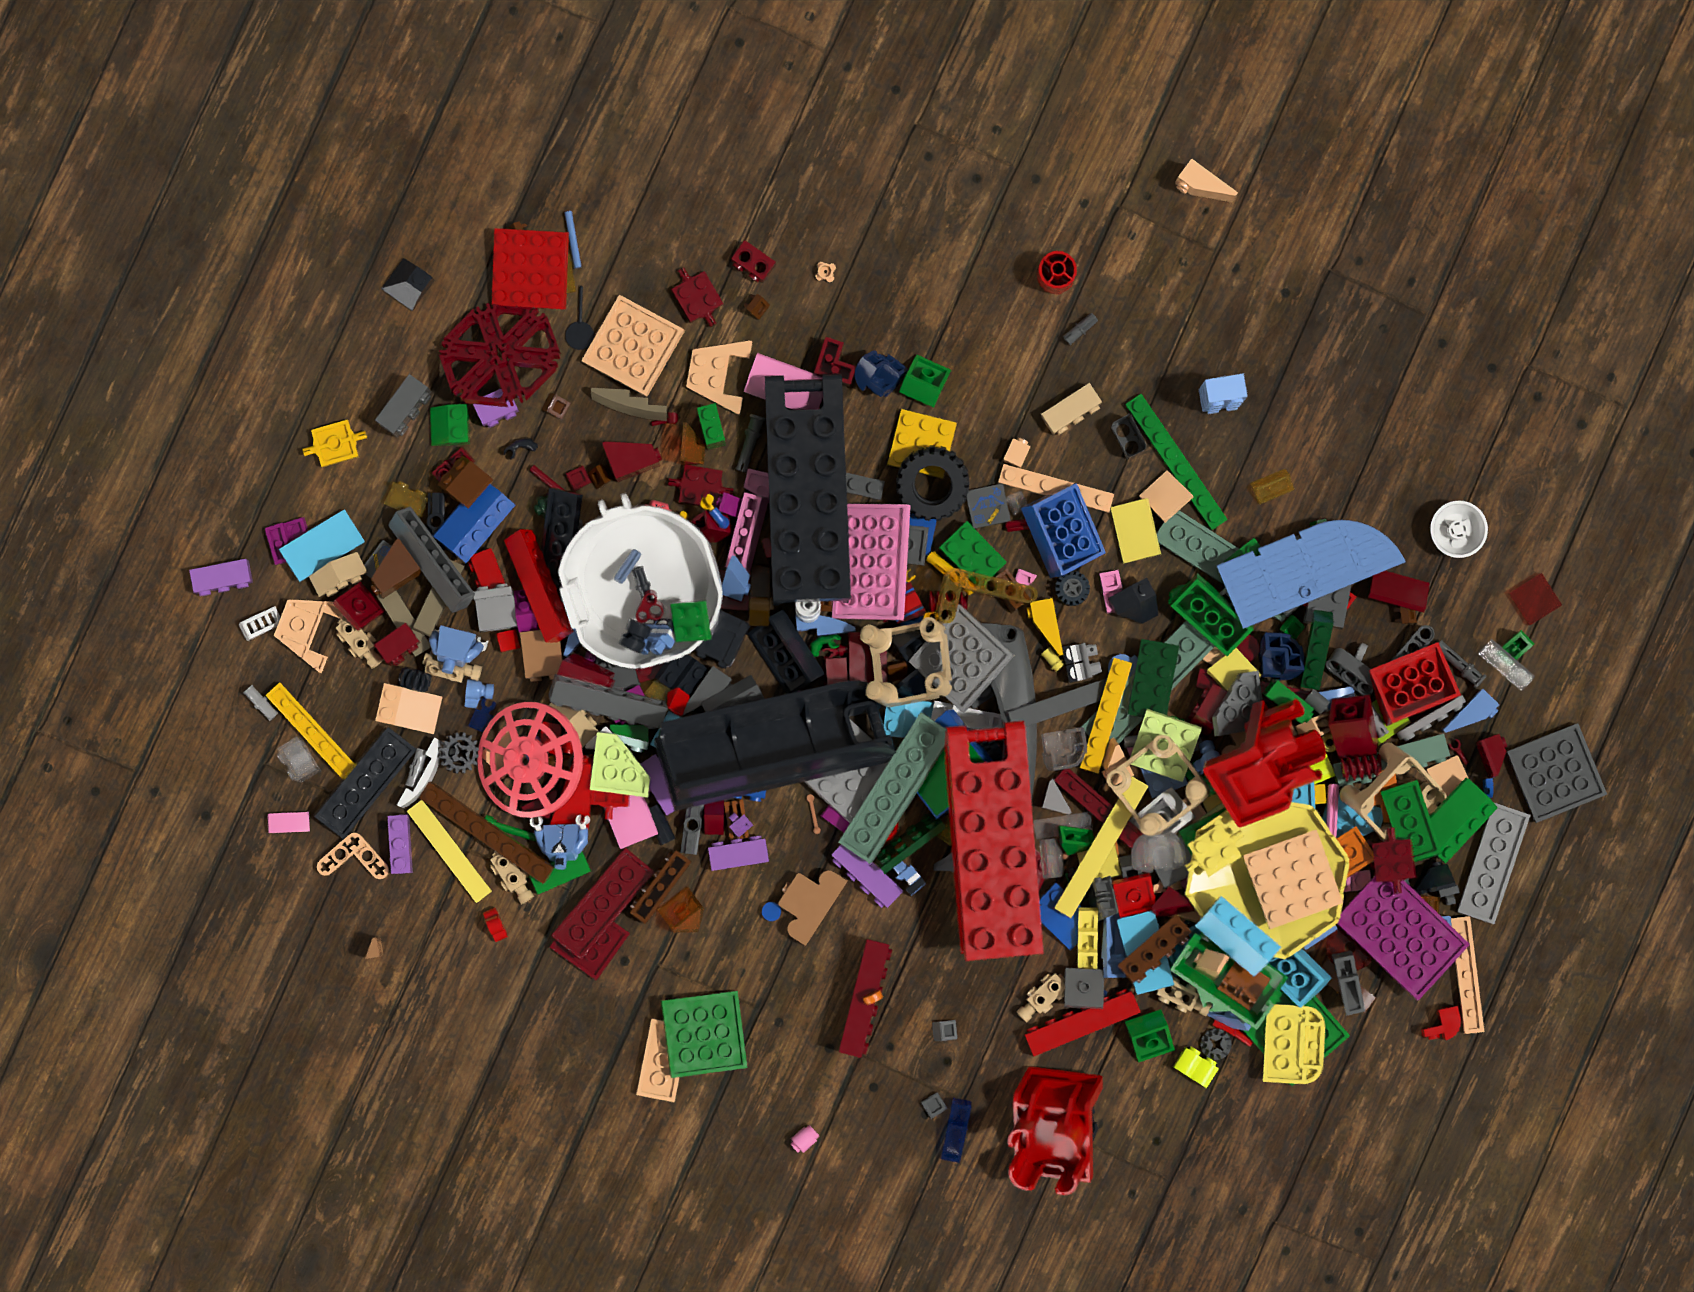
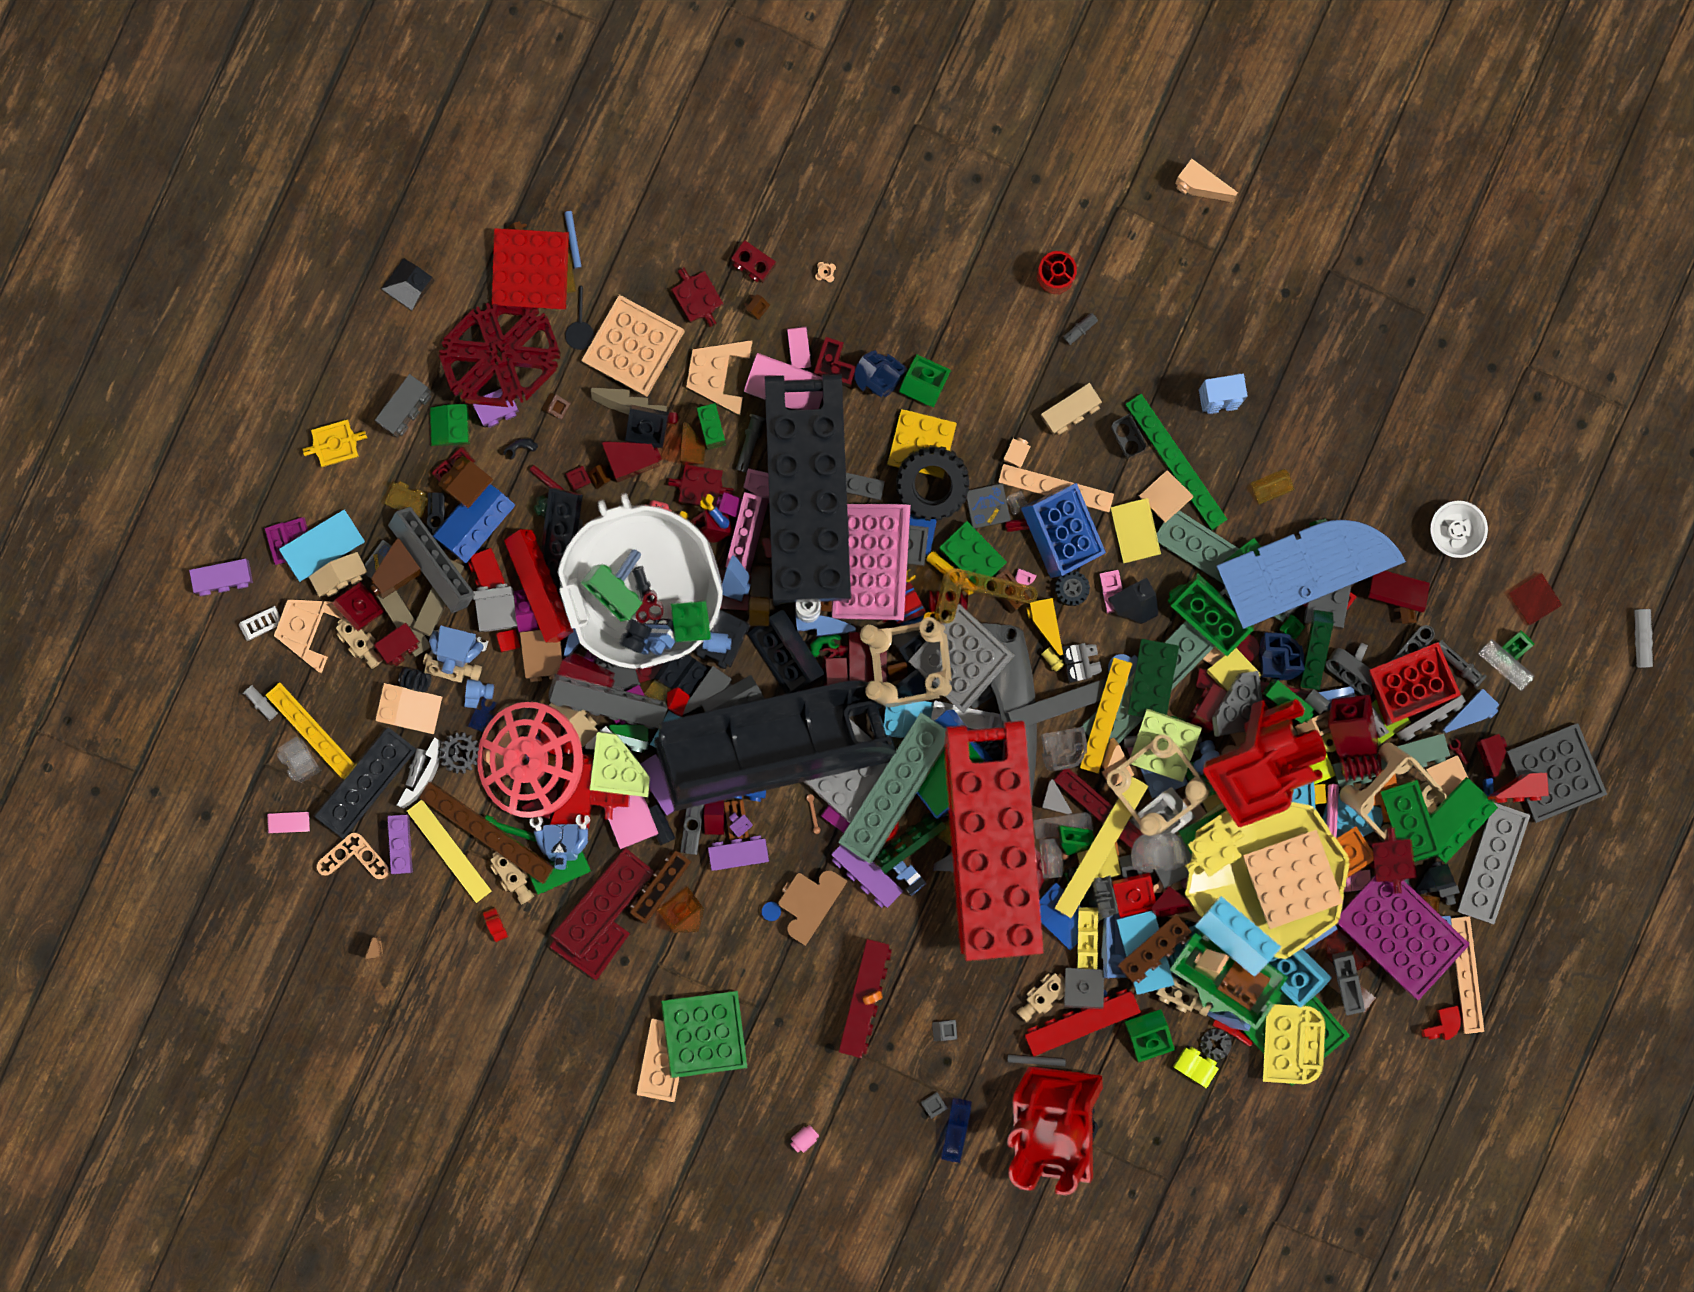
(611, 592): none -> green brick
(647, 426): none -> black plate
(718, 643): none -> medium blue brick
(799, 347): none -> bright pink slope
(1036, 1060): none -> dark grey bar
(1523, 786): none -> slope
(1643, 636): none -> light grey axle

